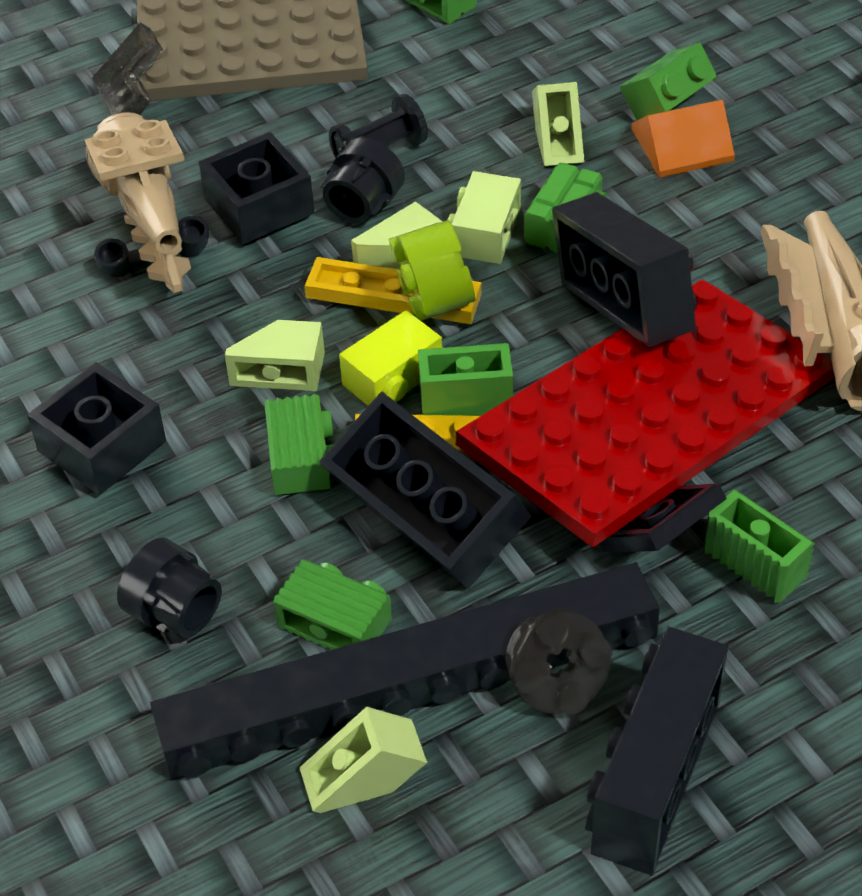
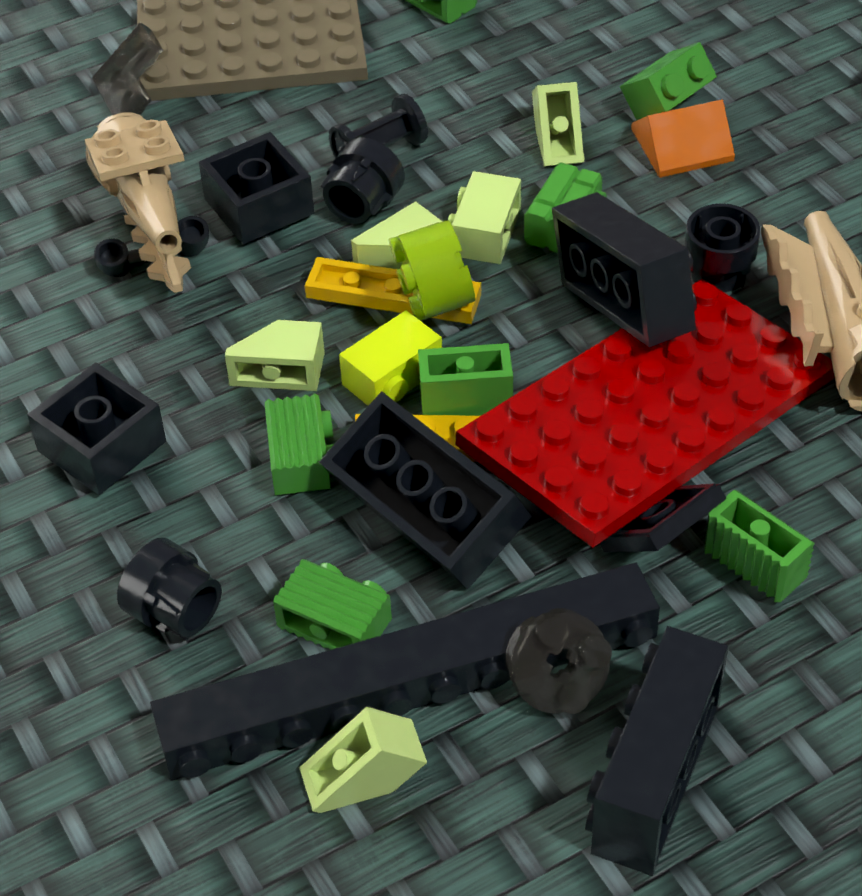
(722, 244): none -> black piece

